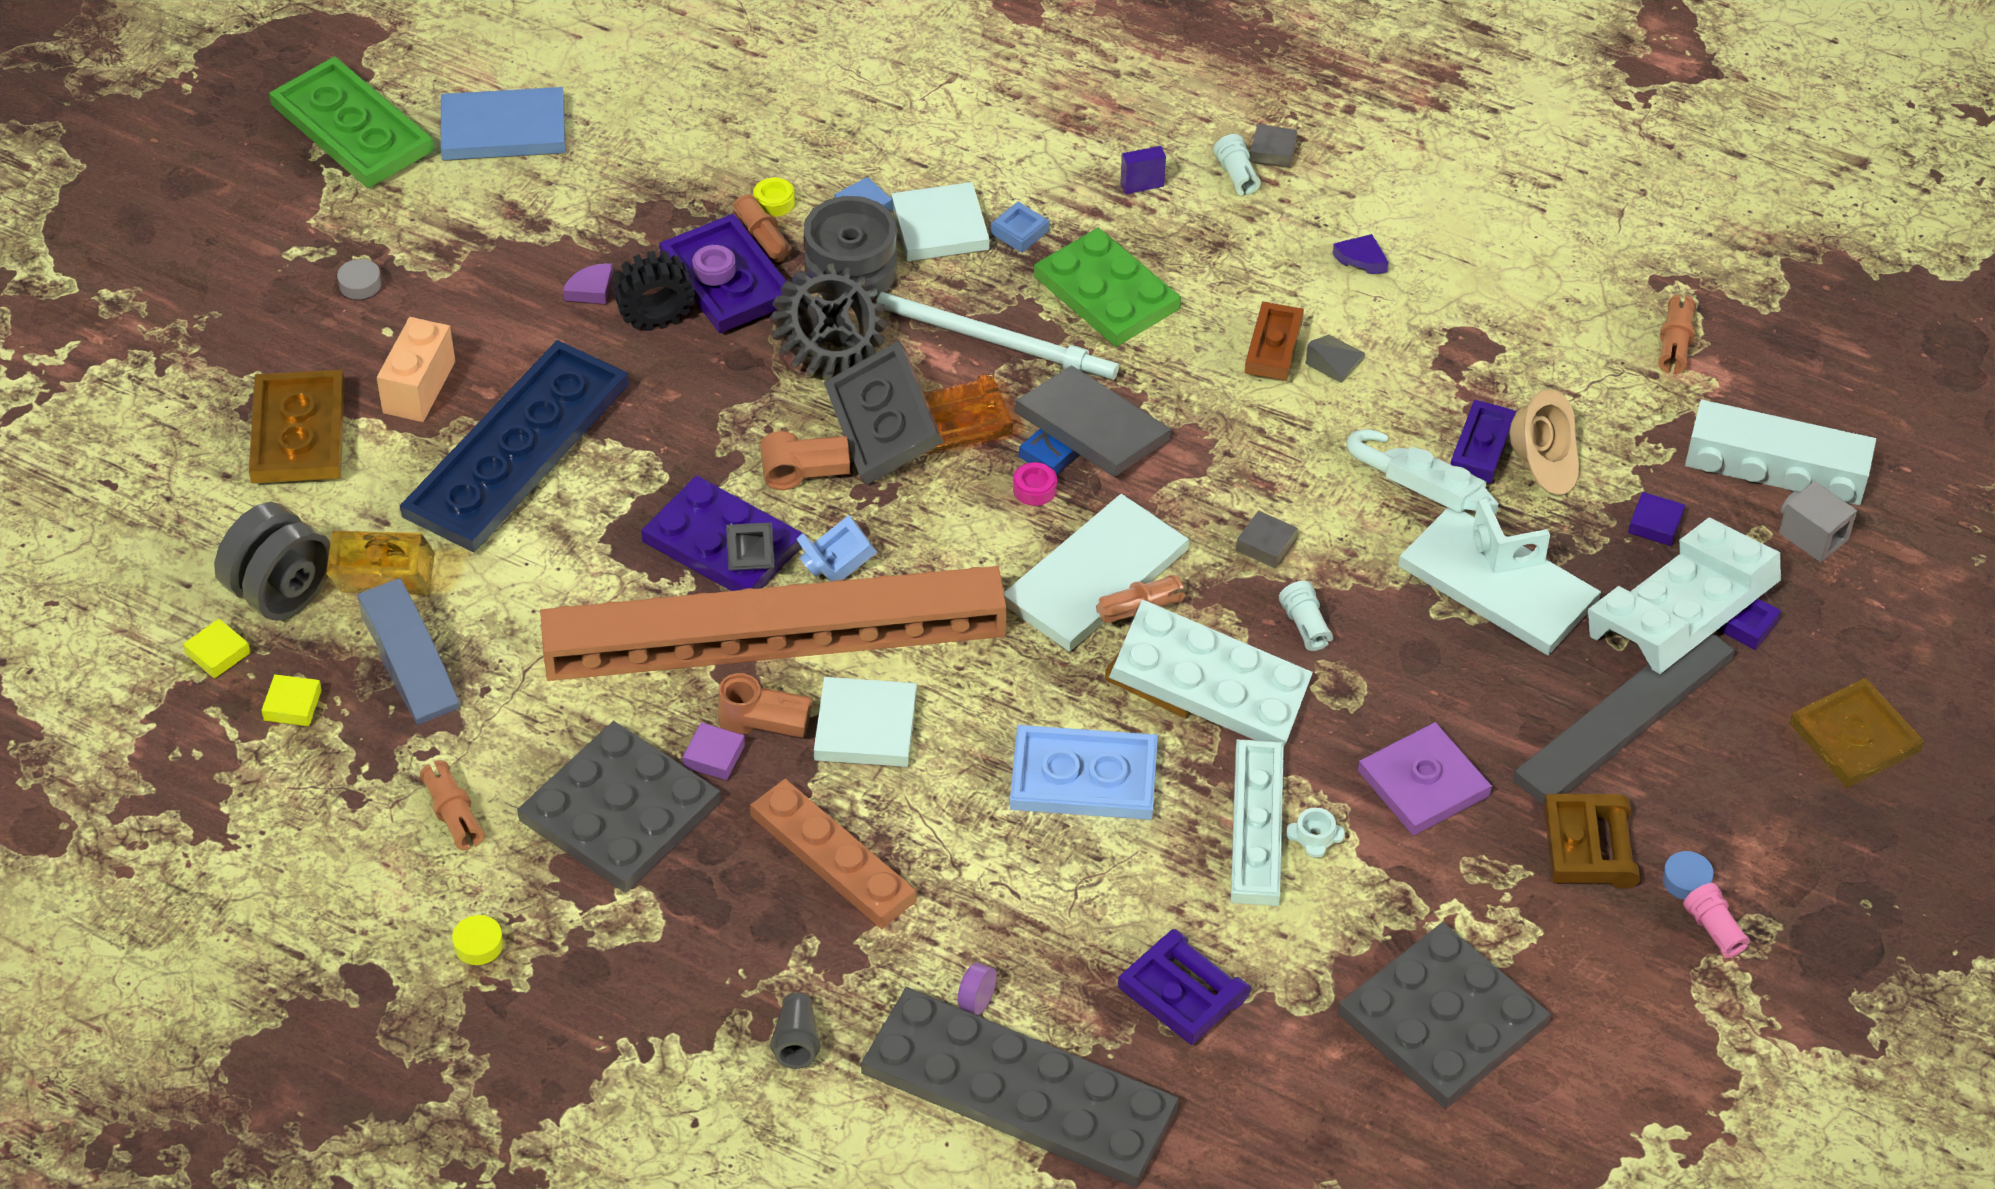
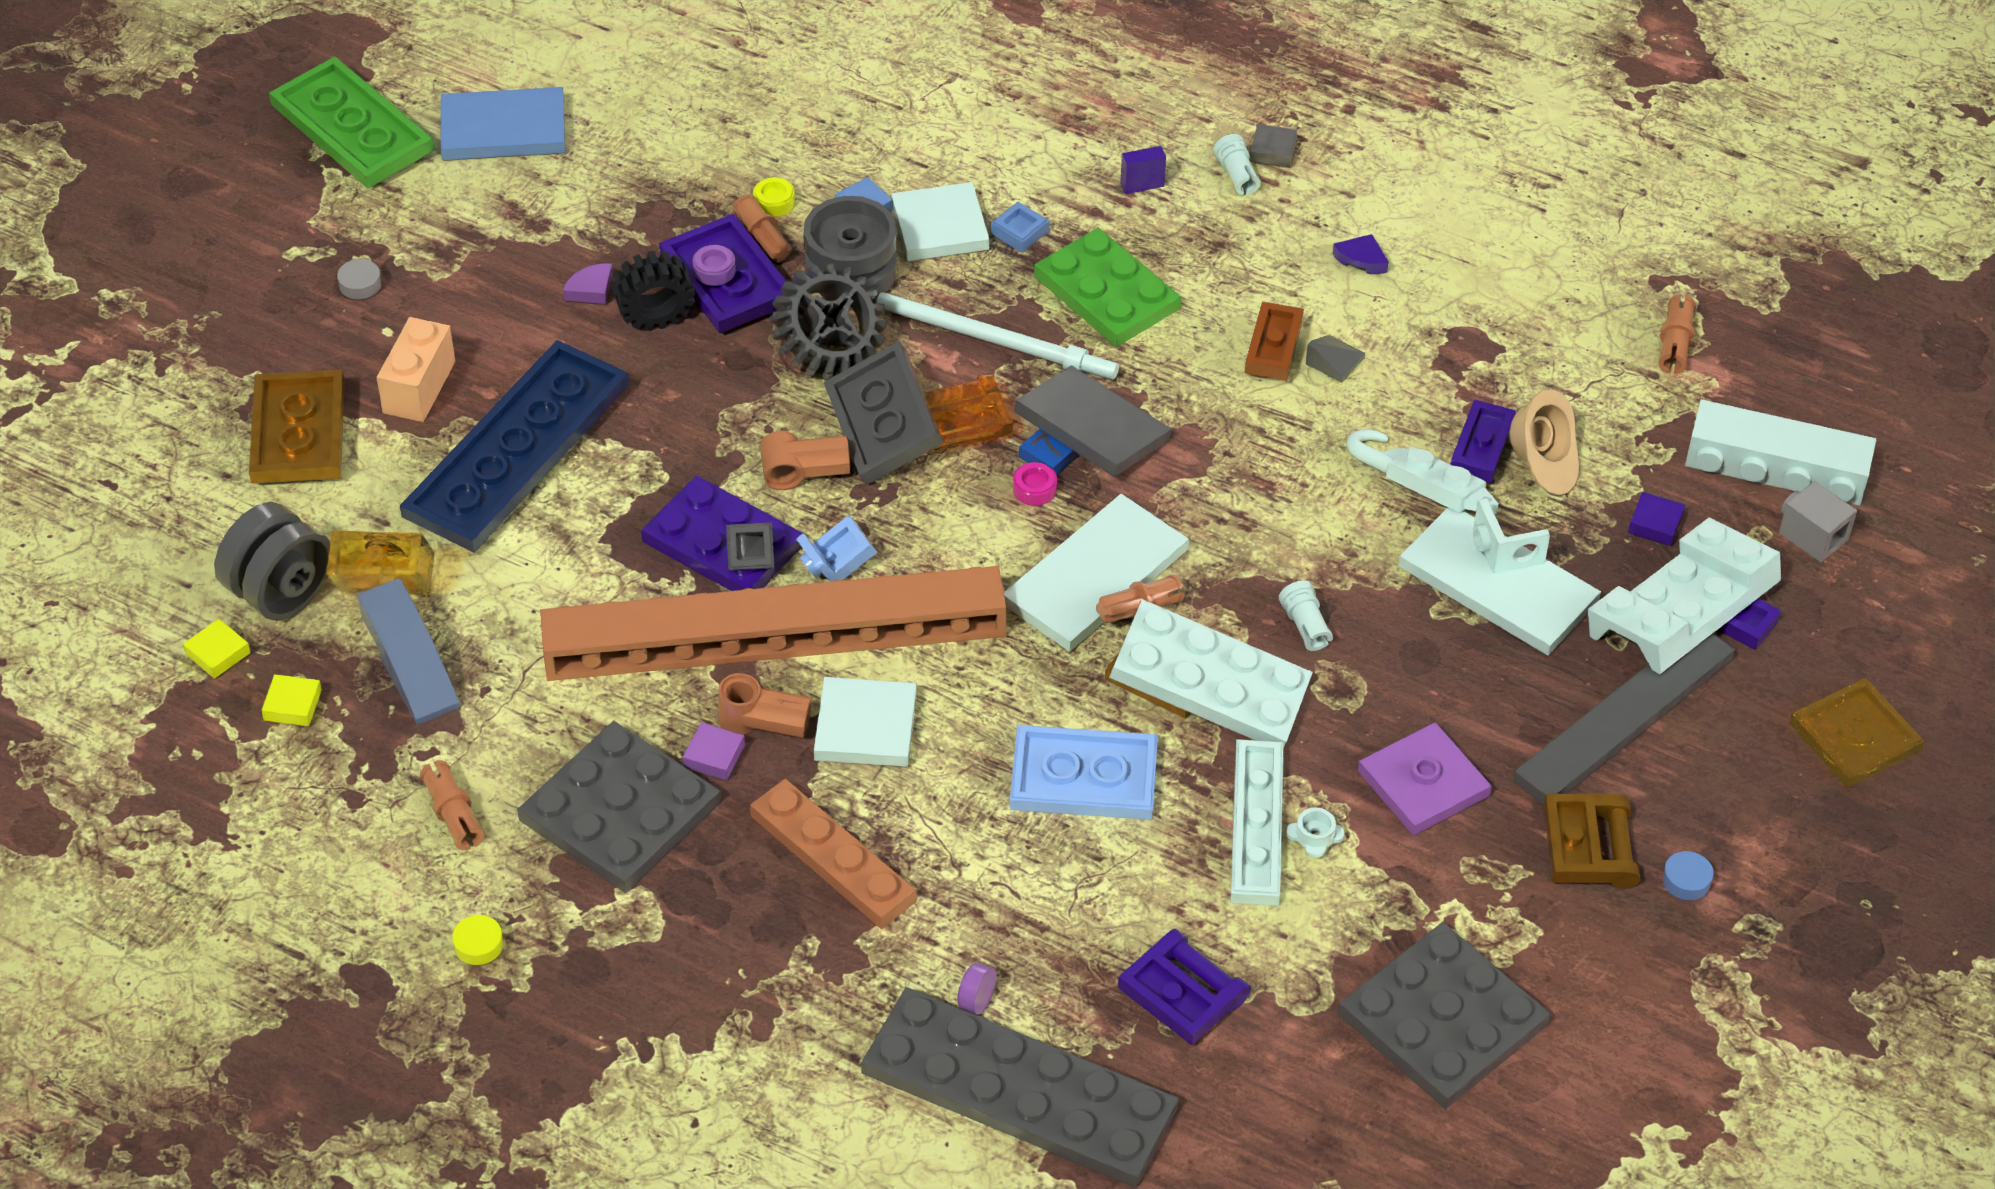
(796, 1033): dark grey cone -> none
(1266, 539): flat silver tile -> none
(1712, 912): bright pink pin -> none

